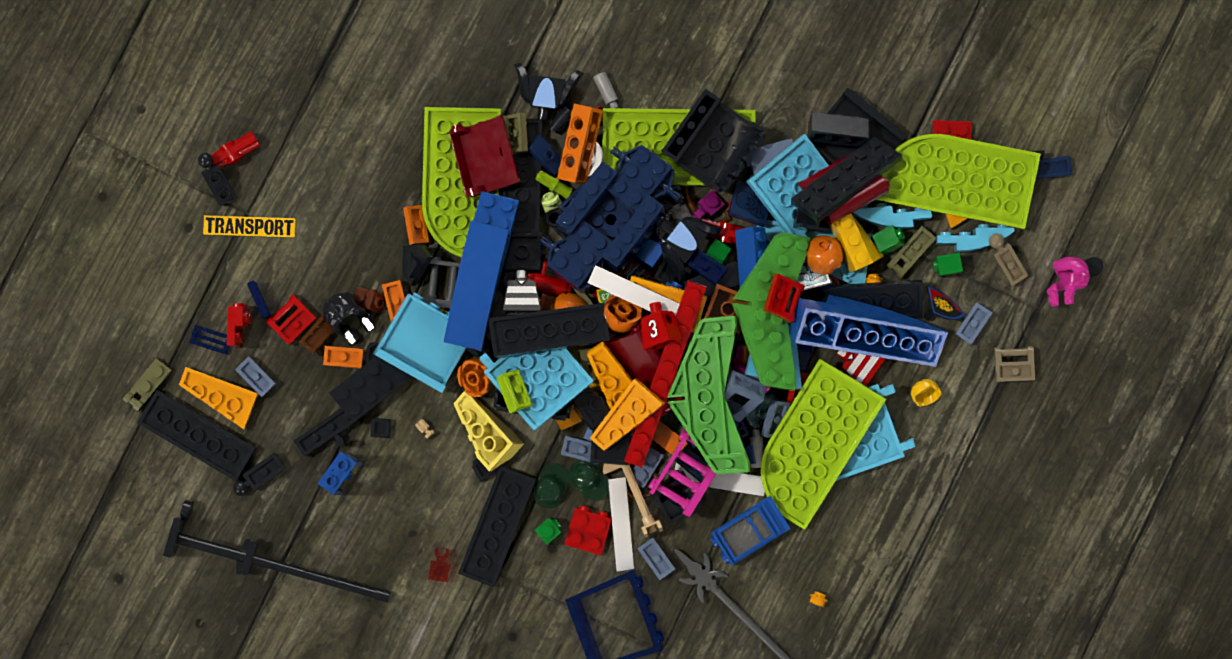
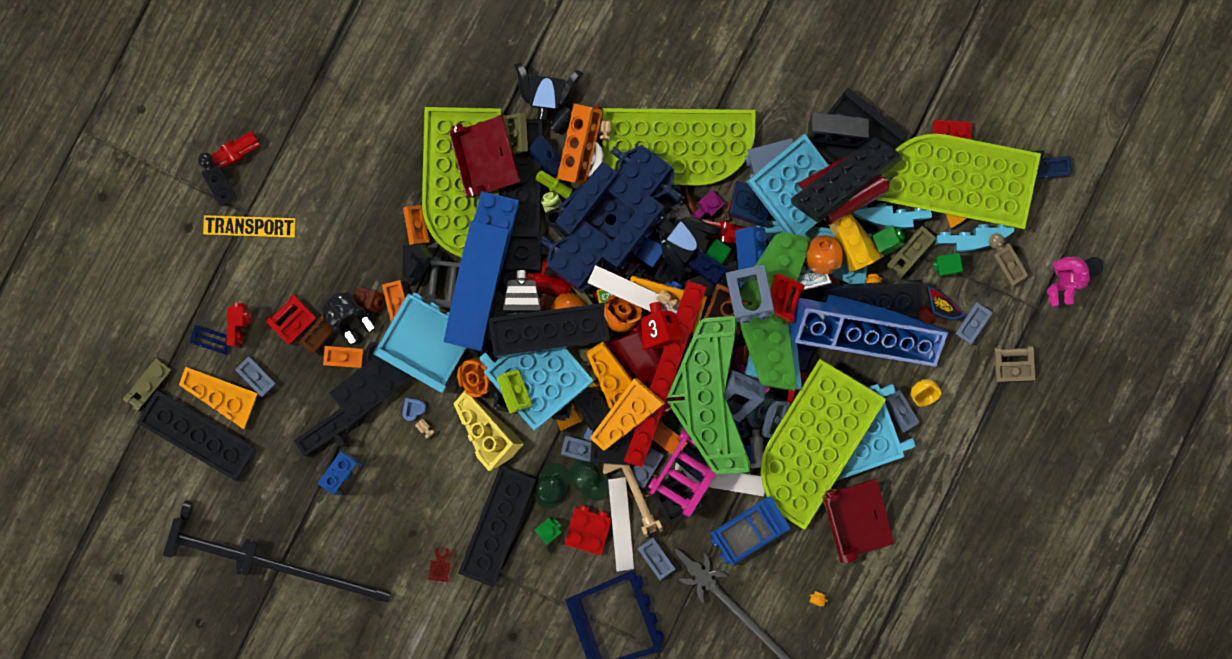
(259, 300): clear blue tile -> none
(259, 474): black plate -> none
(380, 428): black tile -> none
(413, 408): none -> medium blue tile
(481, 471): black tile -> none
(605, 129): none -> tan piece
(606, 89): light grey cylinder -> none
(665, 298): none -> tan piece
(713, 142): black slope -> none
(766, 308): none -> sand blue panel
(804, 222): black panel -> none
(853, 519): none -> dark red door
(860, 366): torso -> none
(901, 411): none -> sand blue plate
(927, 316): none -> clear red plate

